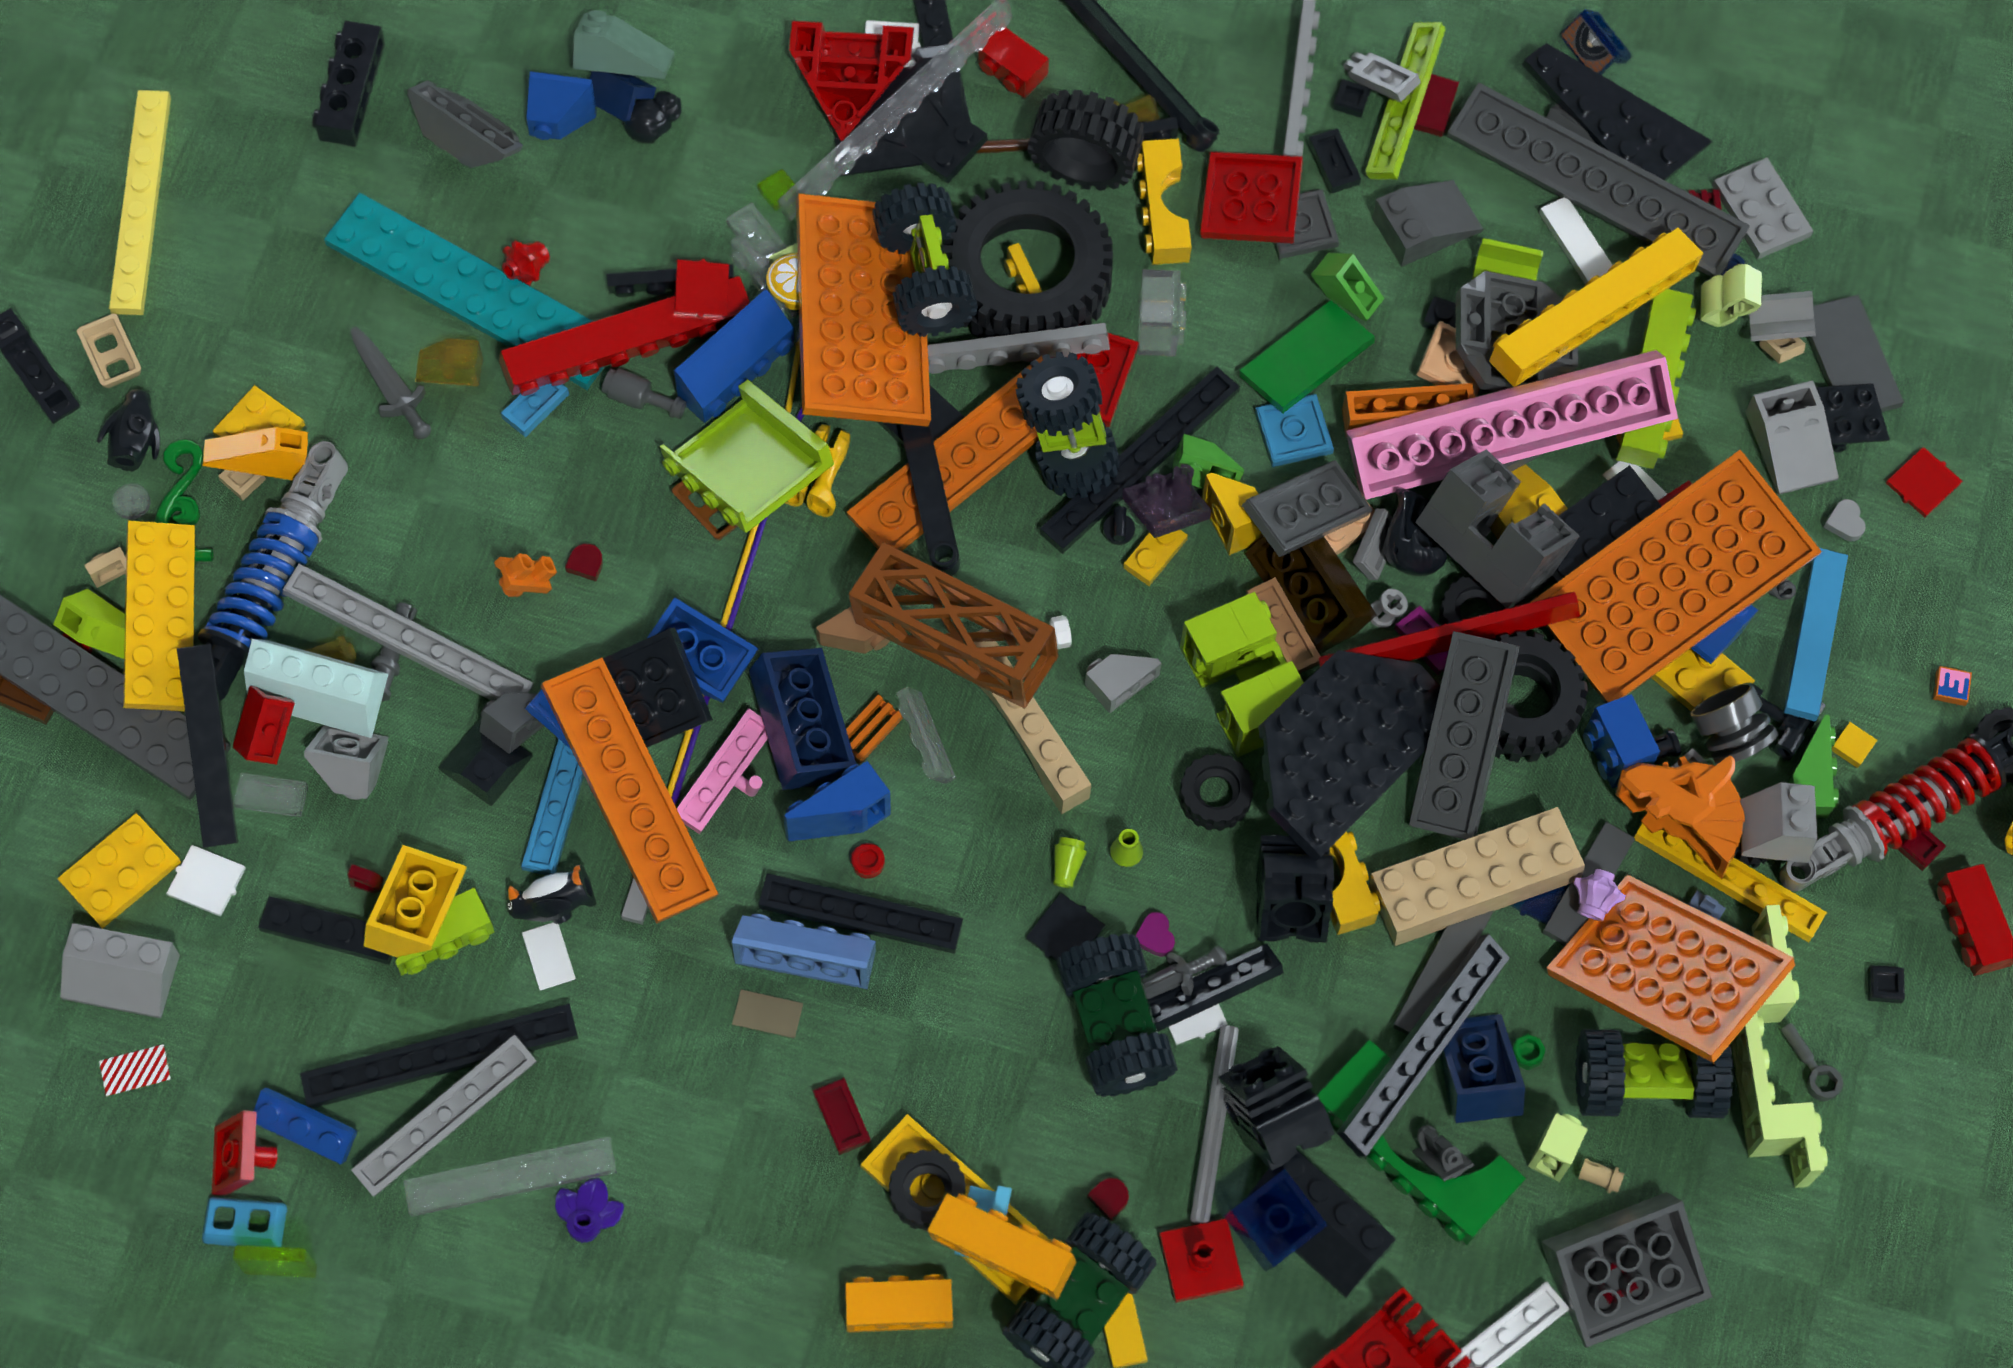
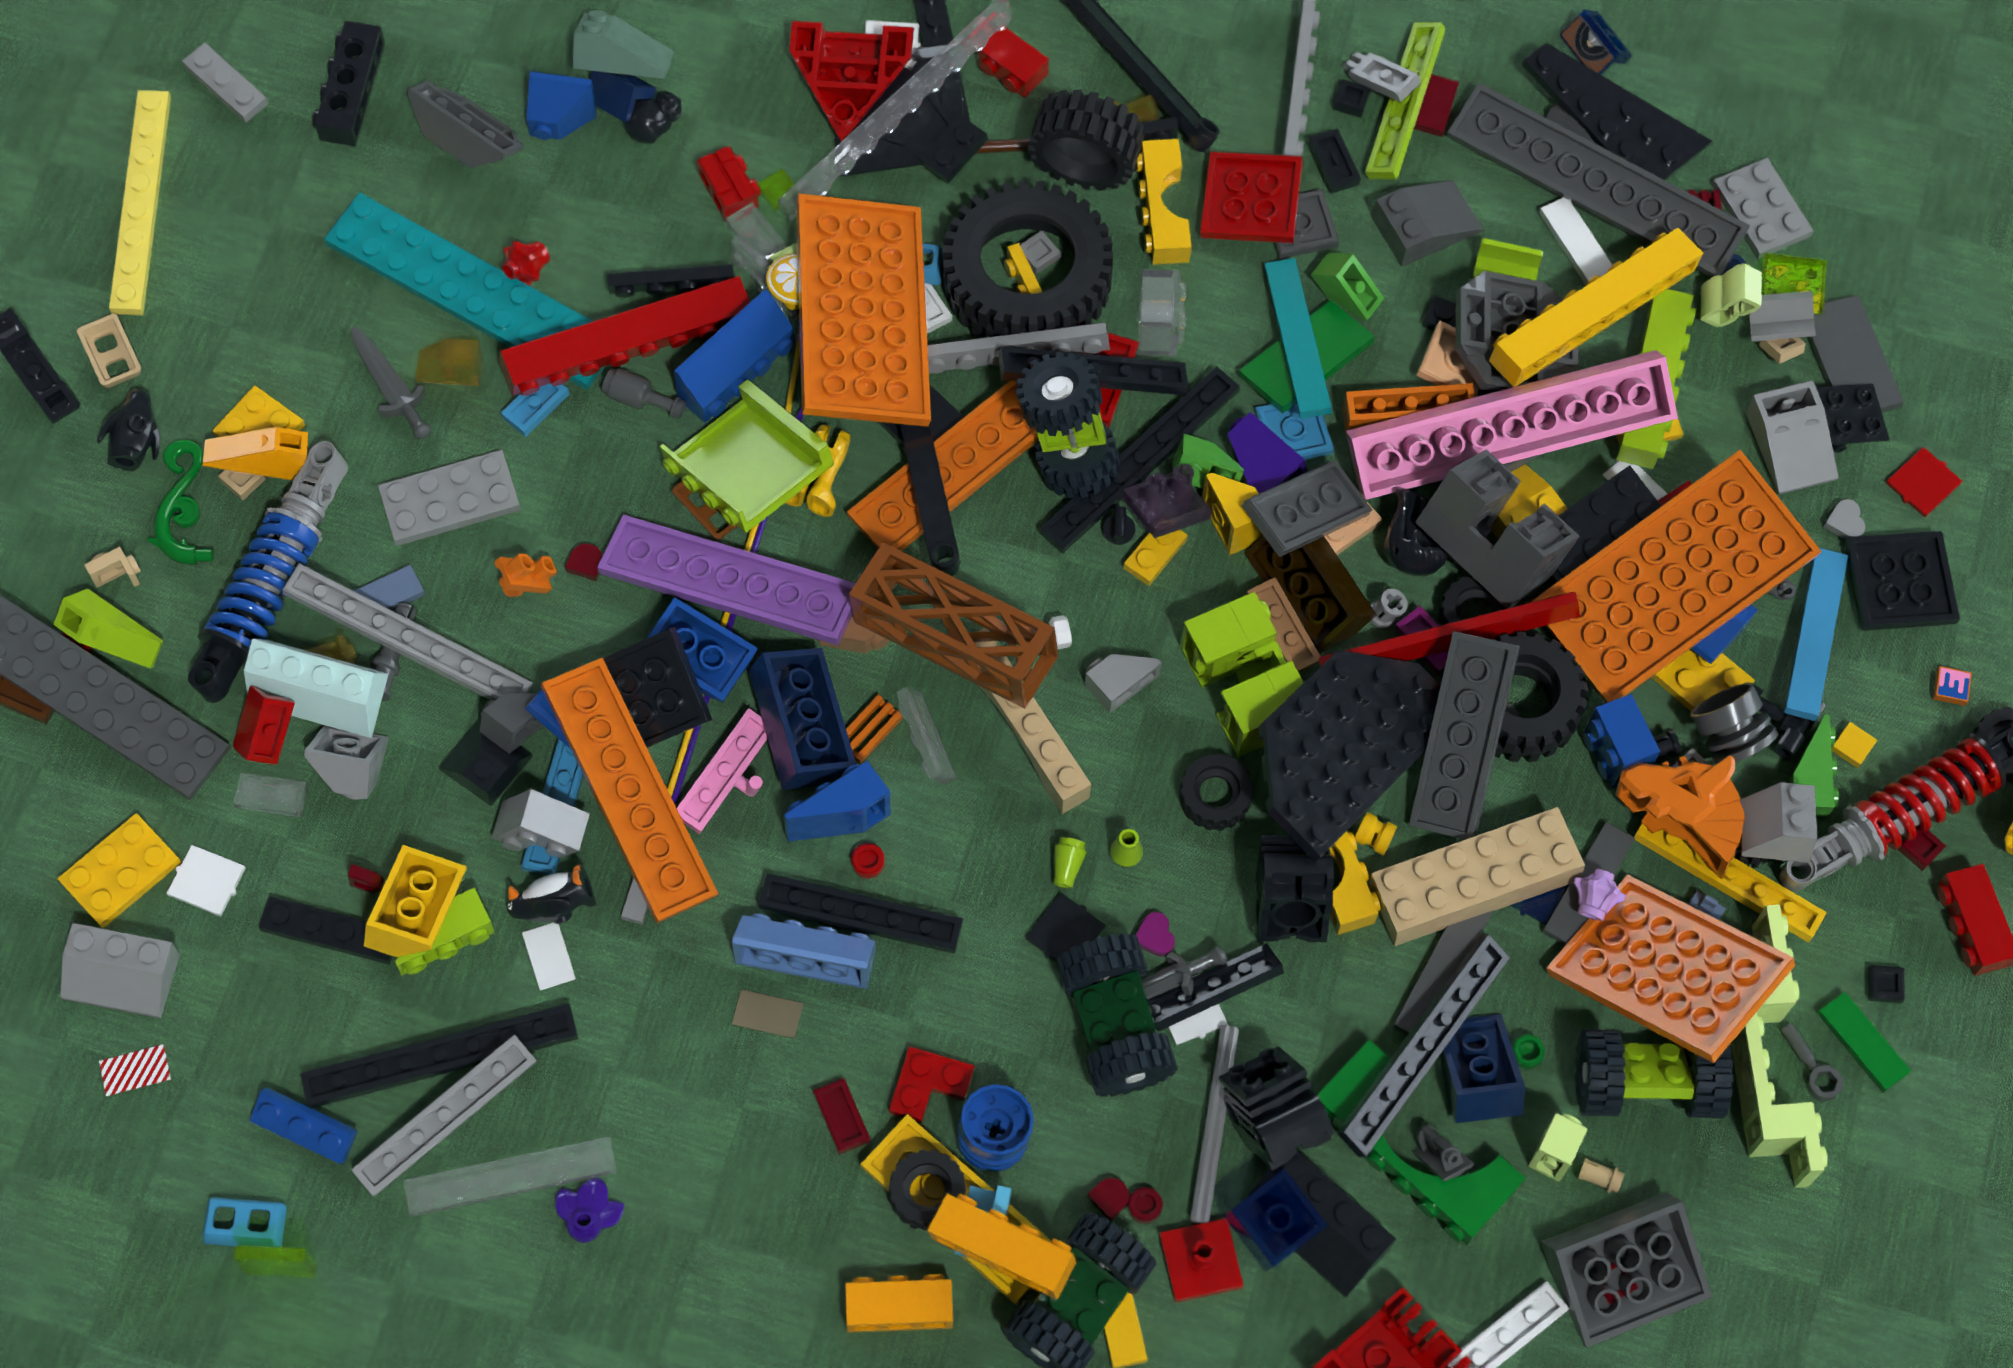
(131, 501): clear piece -> none
(157, 612): yellow plate -> none
(207, 746): black tile -> none
(225, 82): none -> light grey plate
(237, 1153): red tile -> none
(394, 588): none -> sand blue tile
(449, 497): none -> light grey plate
(540, 821): none -> light grey brick
(701, 288): red piece -> none
(727, 181): none -> red brick
(729, 579): none -> medium lavender plate
(925, 1074): none -> red plate
(935, 295): black plate -> none
(998, 1109): none -> blue wheel
(1040, 252): none -> light grey plate
(1111, 371): none -> black plate
(1145, 1205): none -> dark red tile
(1263, 454): none -> dark purple slope
(1298, 338): none -> teal tile
(1371, 555): light grey tile -> none
(1375, 833): none -> yellow wheel
(1795, 274): none -> clear neon green tile
(1864, 1042): none -> green tile
(1902, 580): none -> black plate

